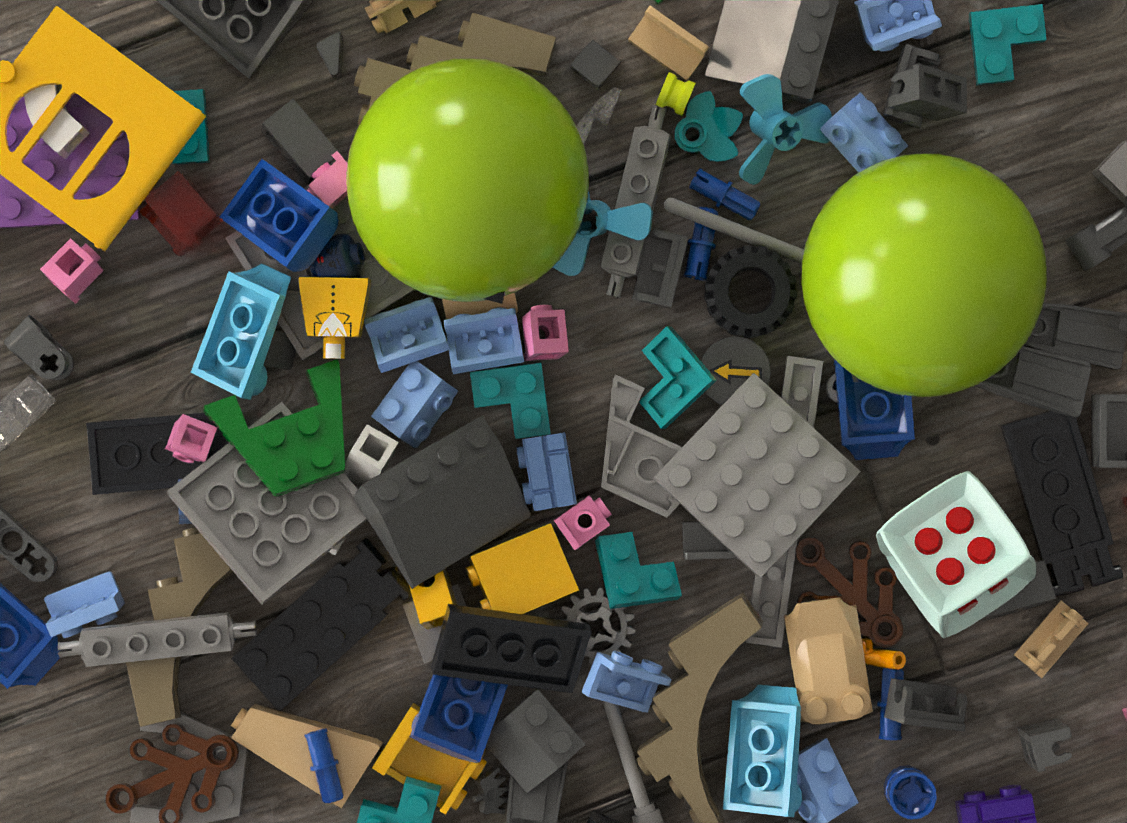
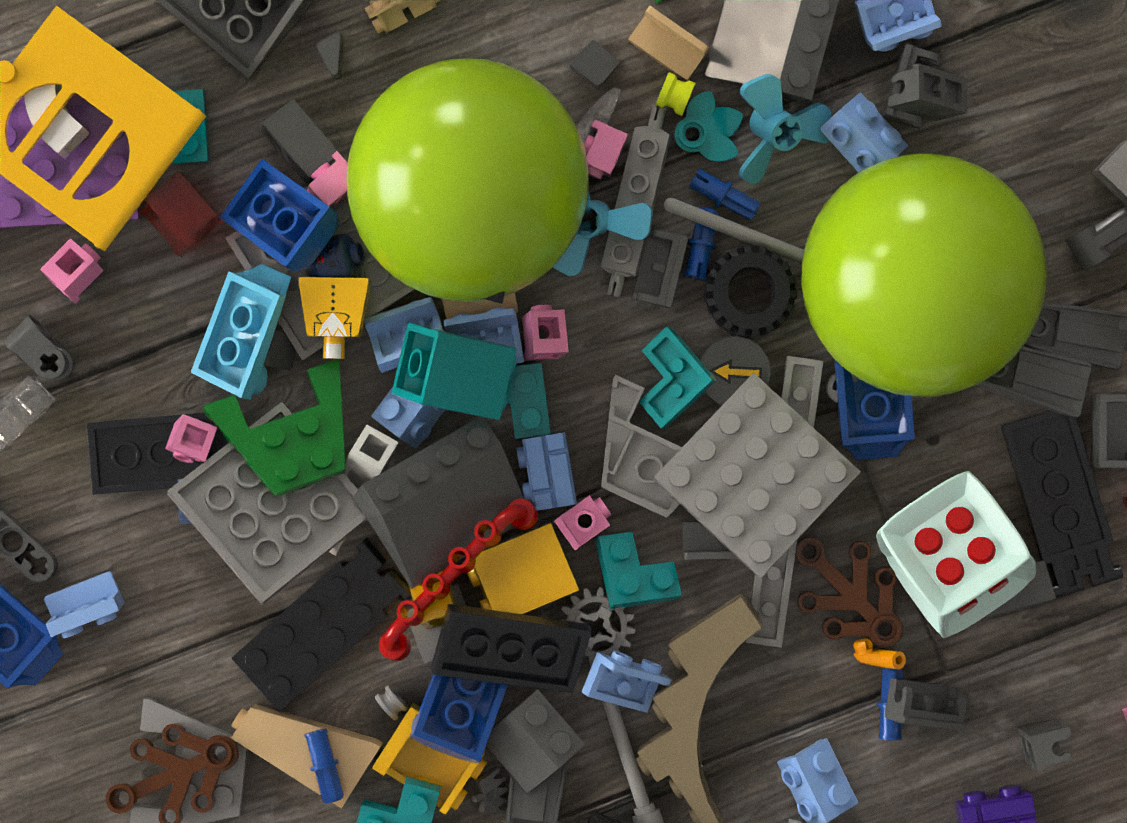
(157, 639): light grey plate -> none
(157, 680): dark tan arch -> none
(391, 702): none -> light grey bush
(395, 644): none -> red bar
(454, 371): none -> teal slope
(481, 39): dark tan arch -> none
(603, 149): none -> bright pink brick
(764, 753): medium azure slope -> none
(828, 661): tan slope -> none
(910, 792): blue wheel -> none
(995, 33): teal plate -> none
(1051, 638): tan hinge -> none

